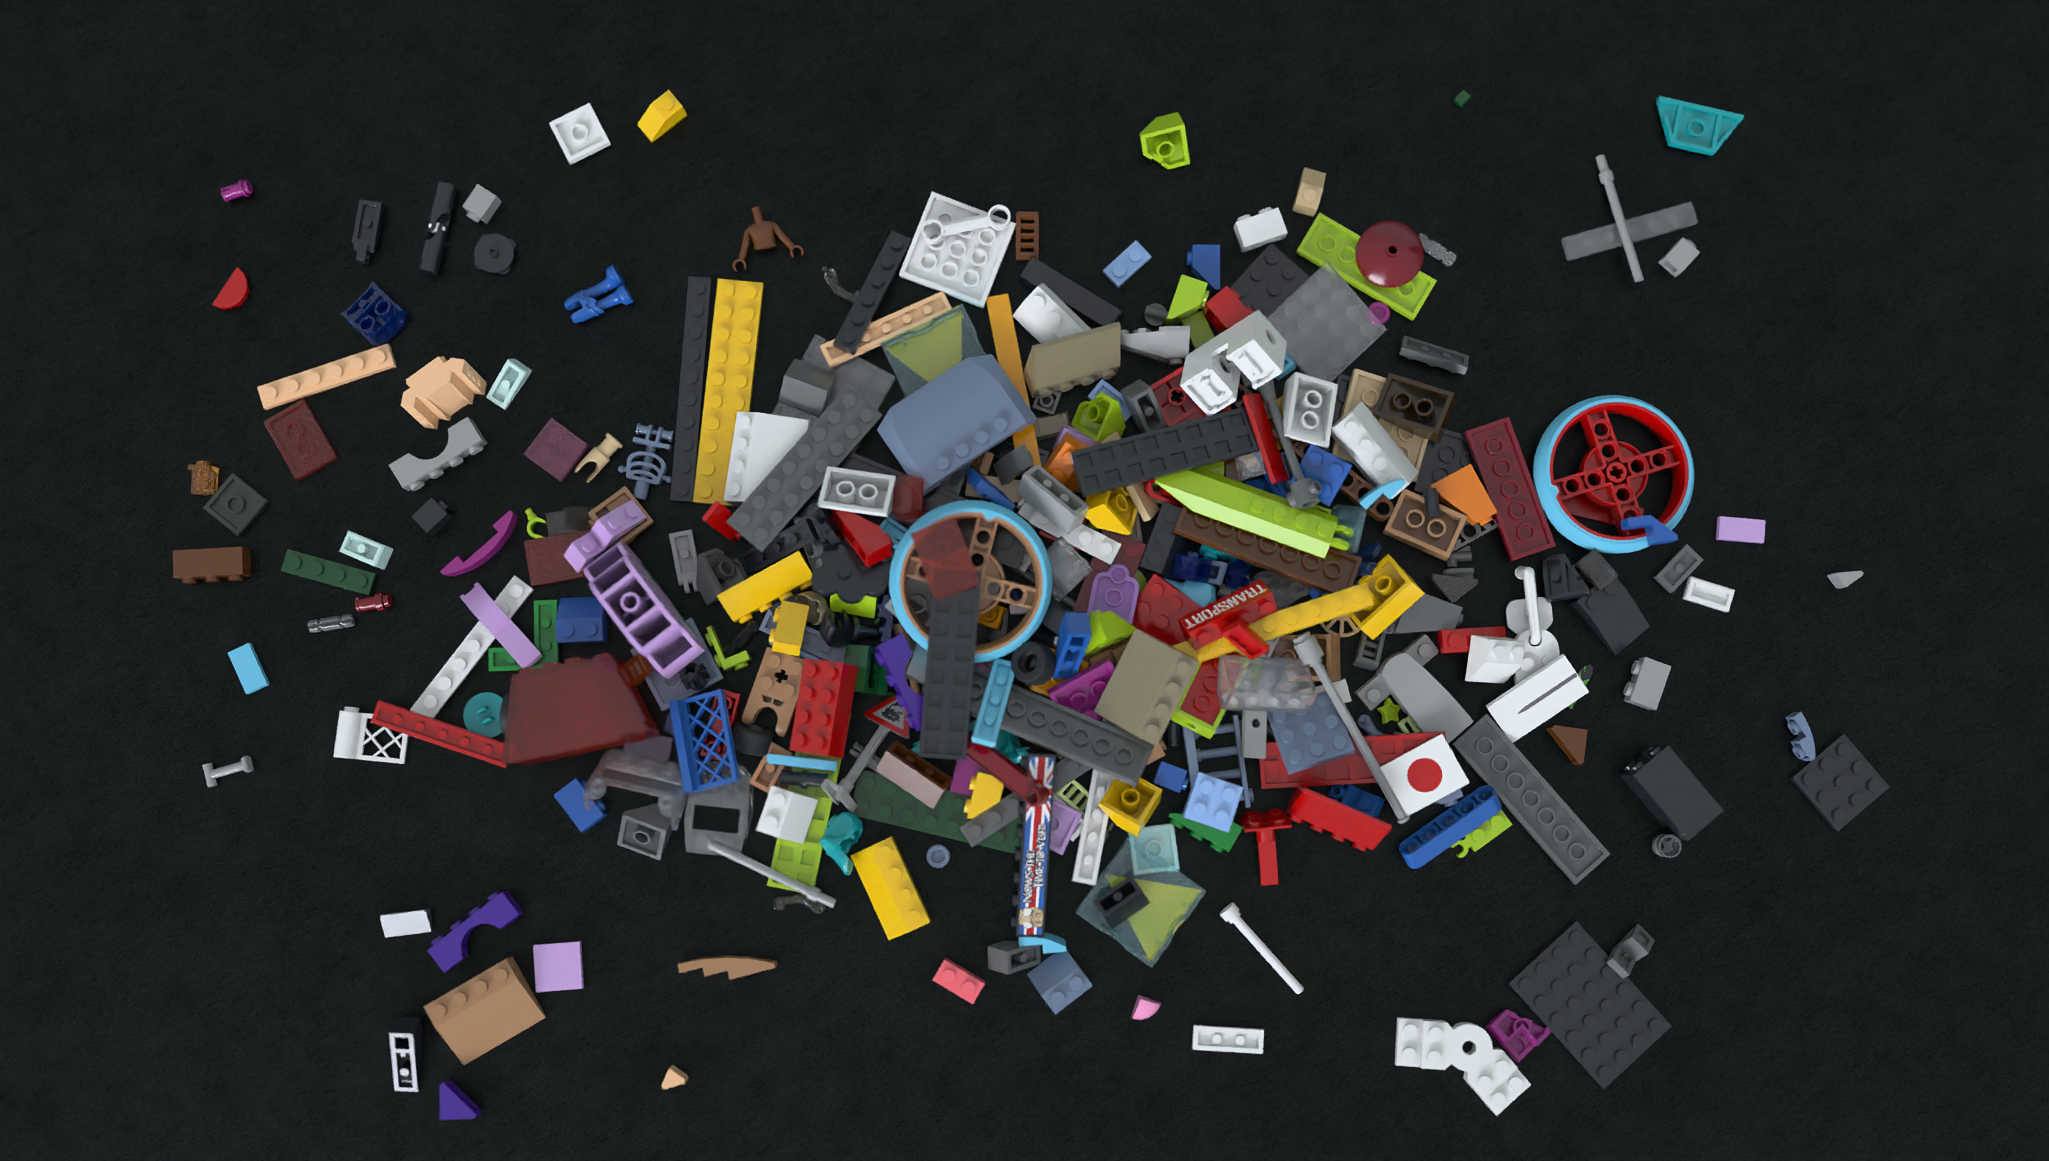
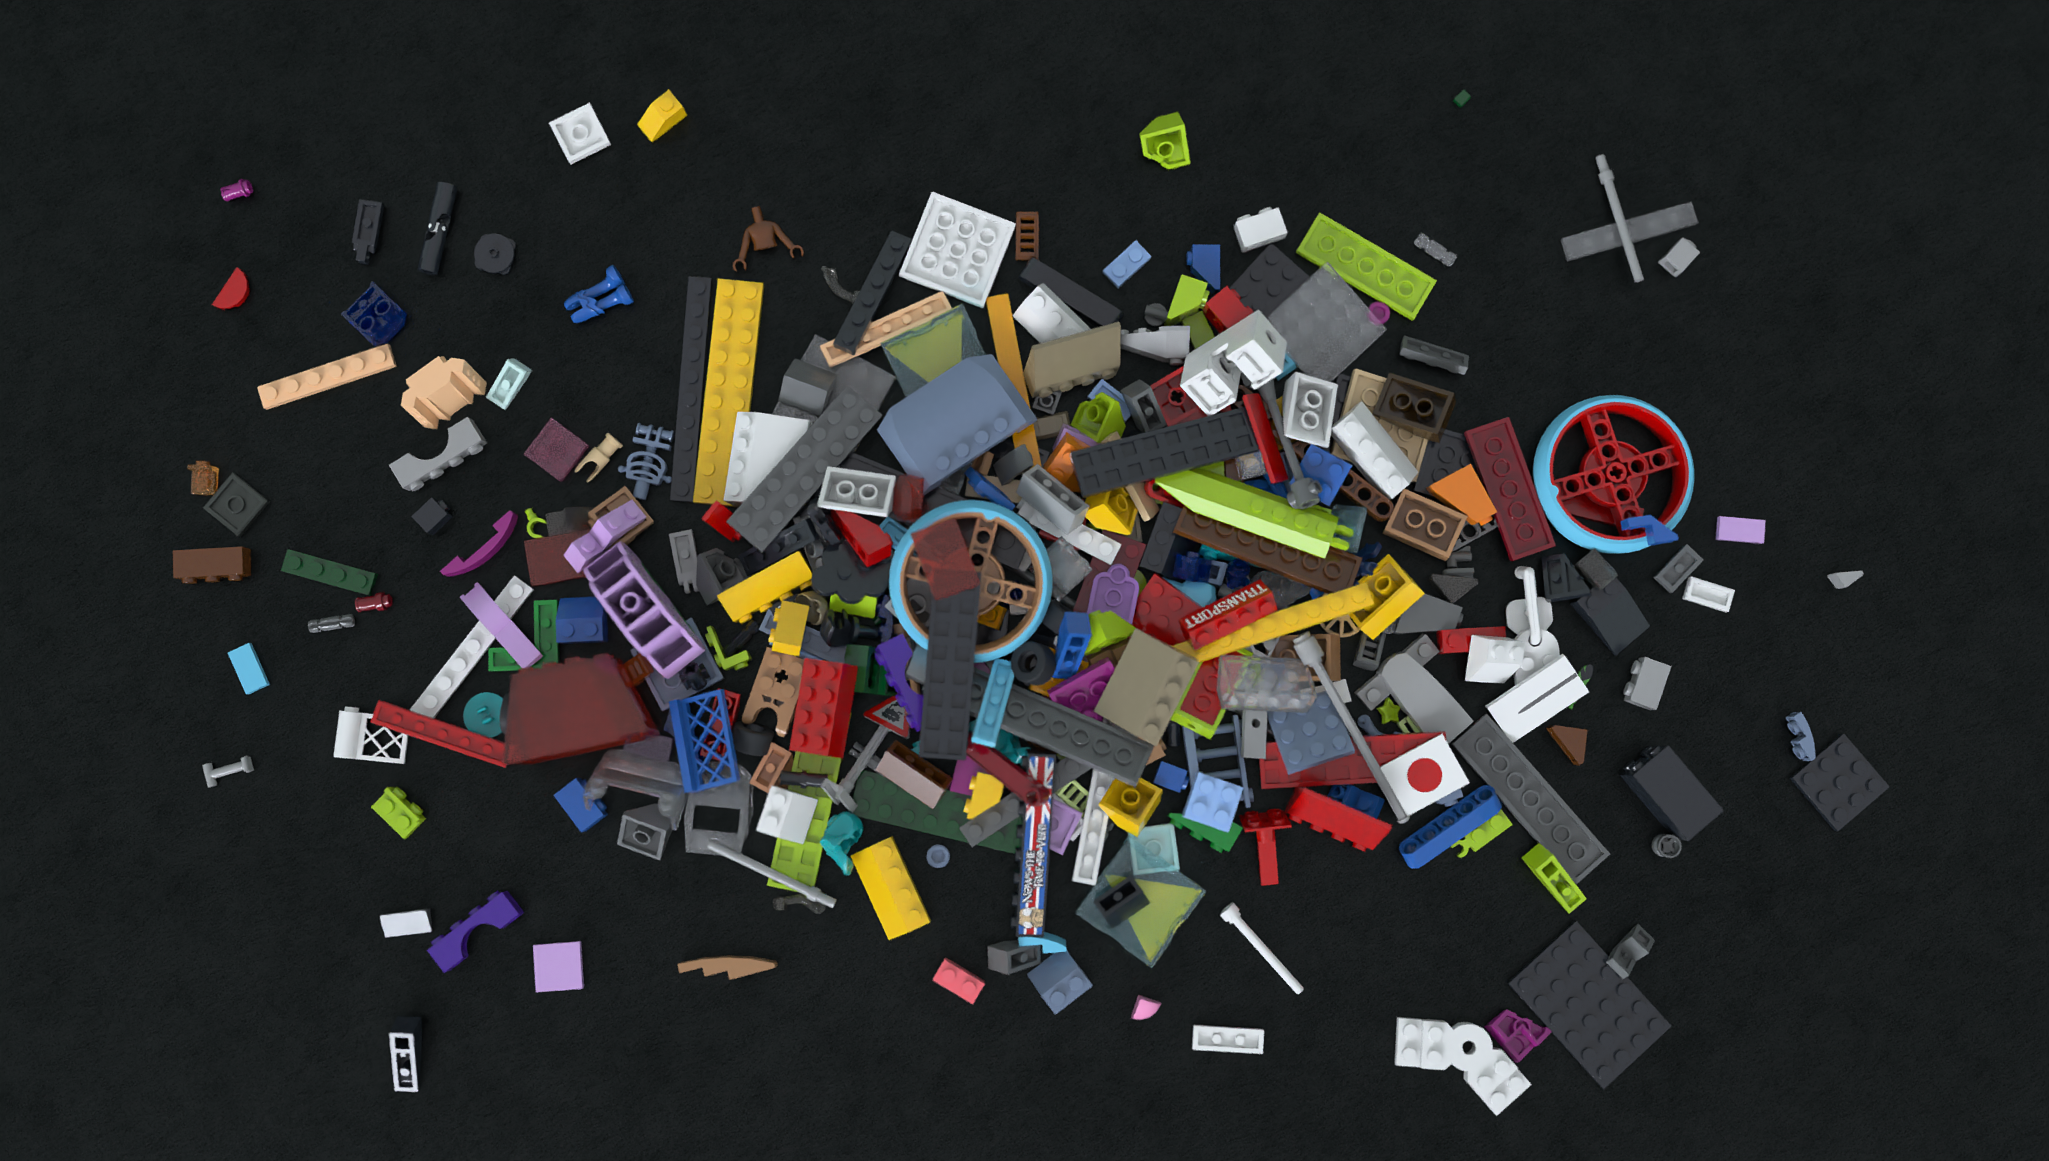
(300, 440): clear red tile -> none
(366, 550): light aqua slope -> none
(399, 811): none -> lime bracket
(455, 1103): dark purple slope -> none
(481, 204): light grey brick -> none
(485, 1011): medium nougat slope -> none
(674, 1077): light nougat slope -> none
(799, 761): medium azure tile -> none
(965, 224): white piece -> none
(1245, 639): red plate -> none
(1309, 192): tan slope -> none
(1379, 264): dark red dish -> none
(1388, 488): medium azure slope -> none
(1431, 502): black pin -> none
(1554, 877): none -> lime slope
(1695, 126): teal wing -> none

